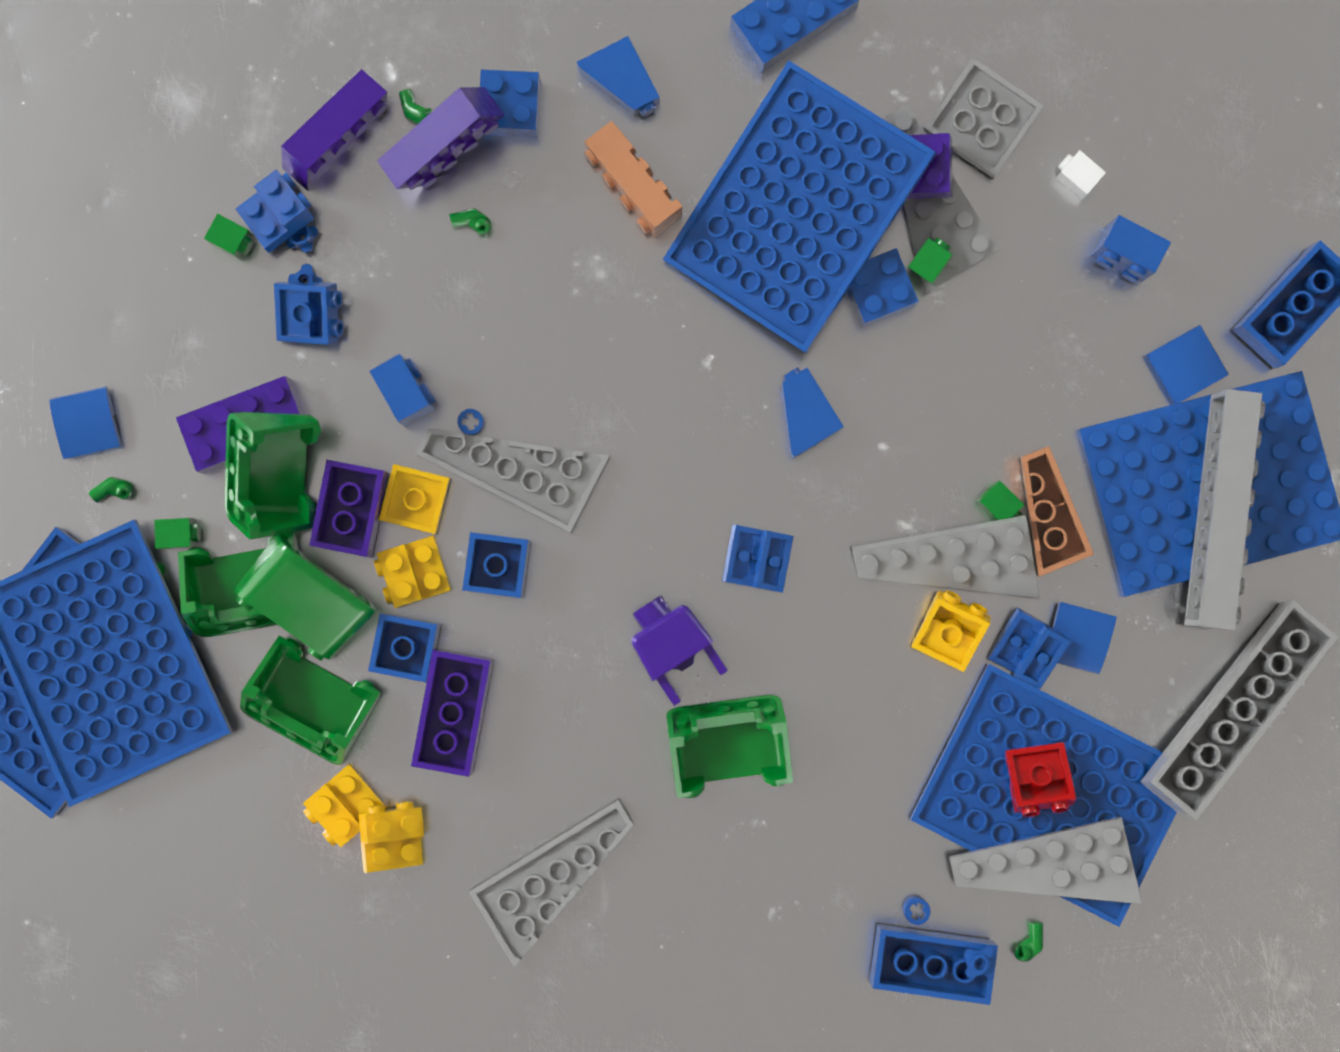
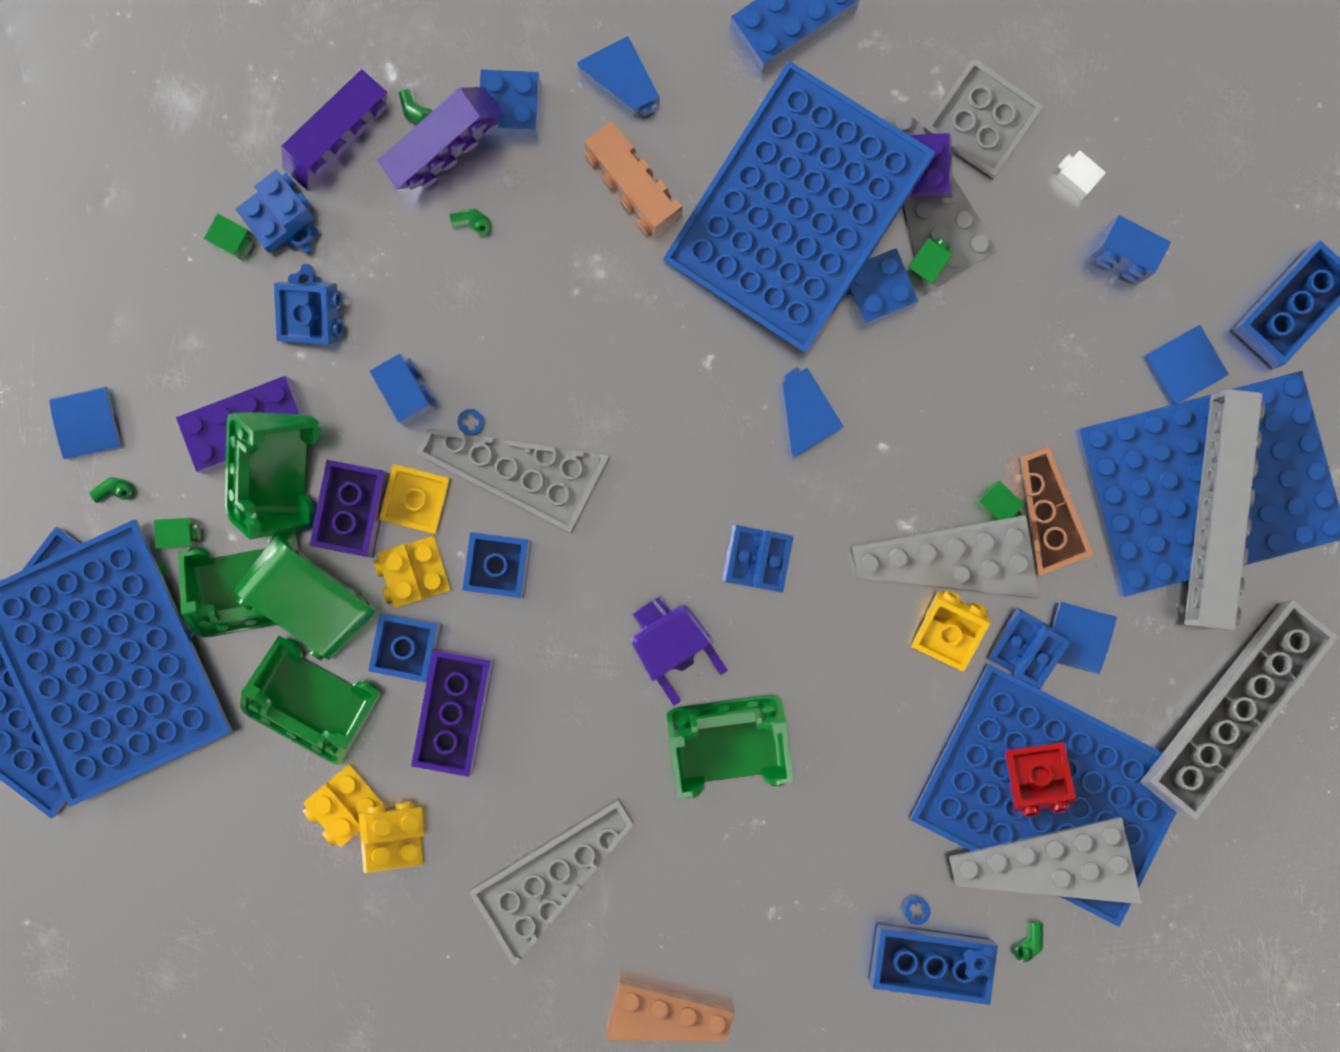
(663, 1014): none -> nougat wedge

